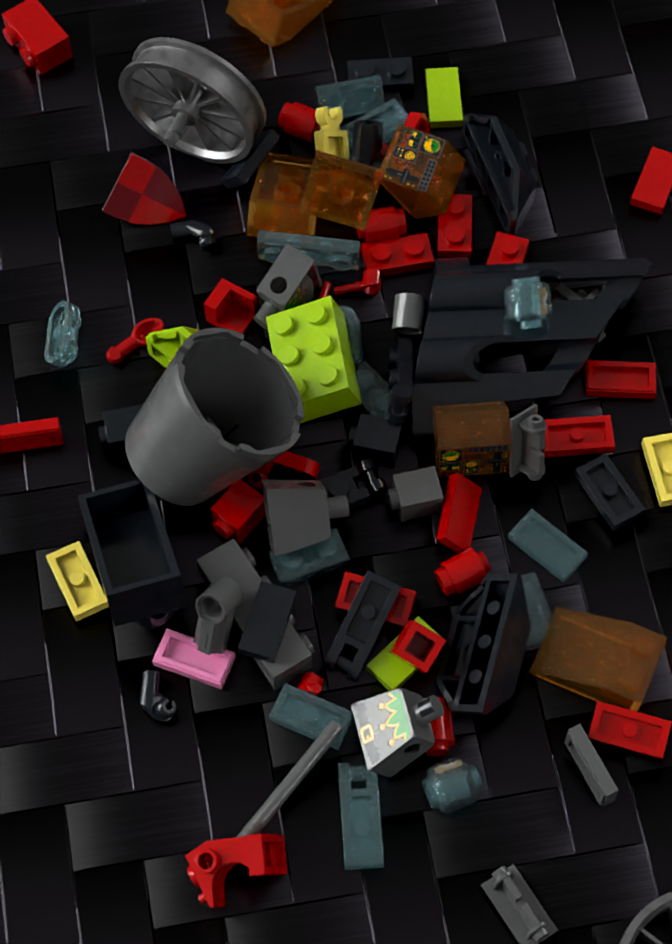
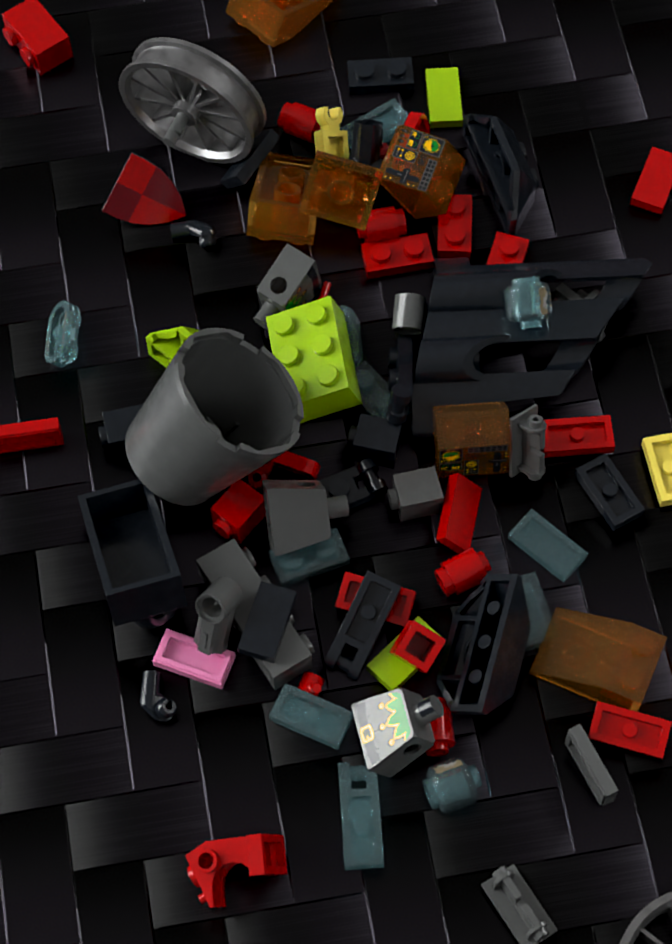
(77, 581): light yellow plate -> none
(137, 339): red piece -> none
(231, 307): red panel -> none
(292, 779): dark grey bar -> none
(328, 252): clear light blue plate -> none
(353, 96): clear light blue plate -> none
(369, 285): red hand -> none
(620, 379): red tile -> none

